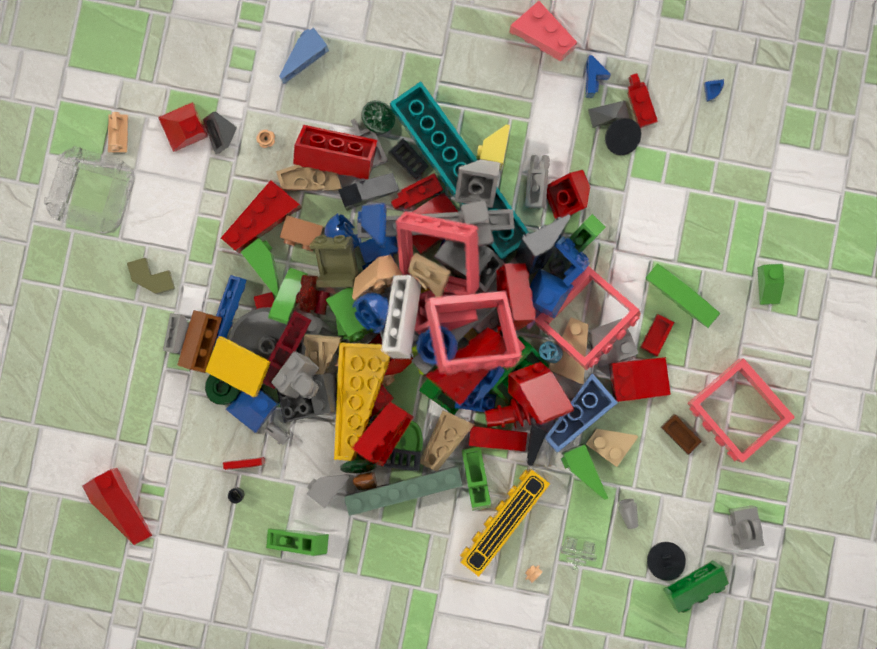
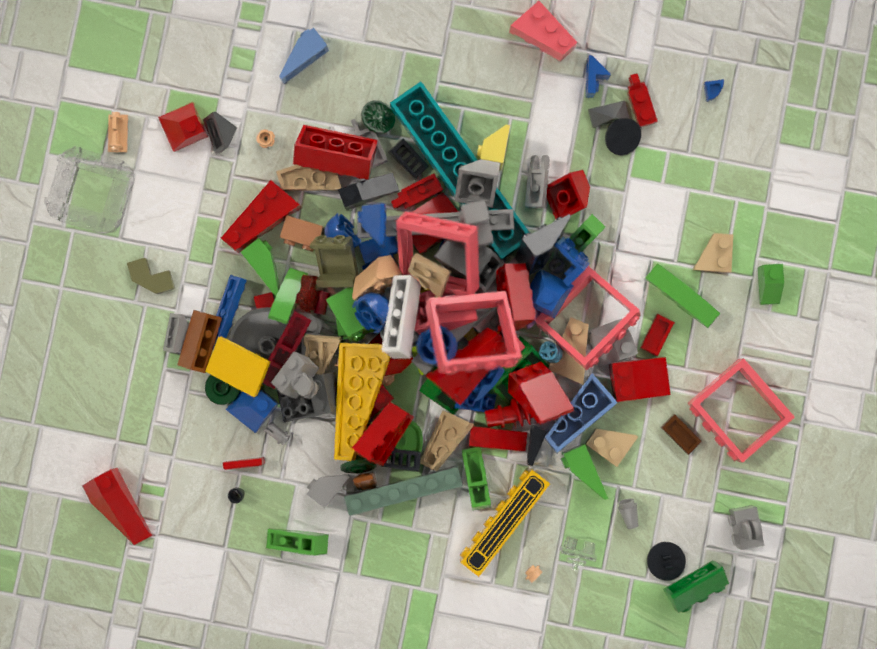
(717, 254): none -> tan wing

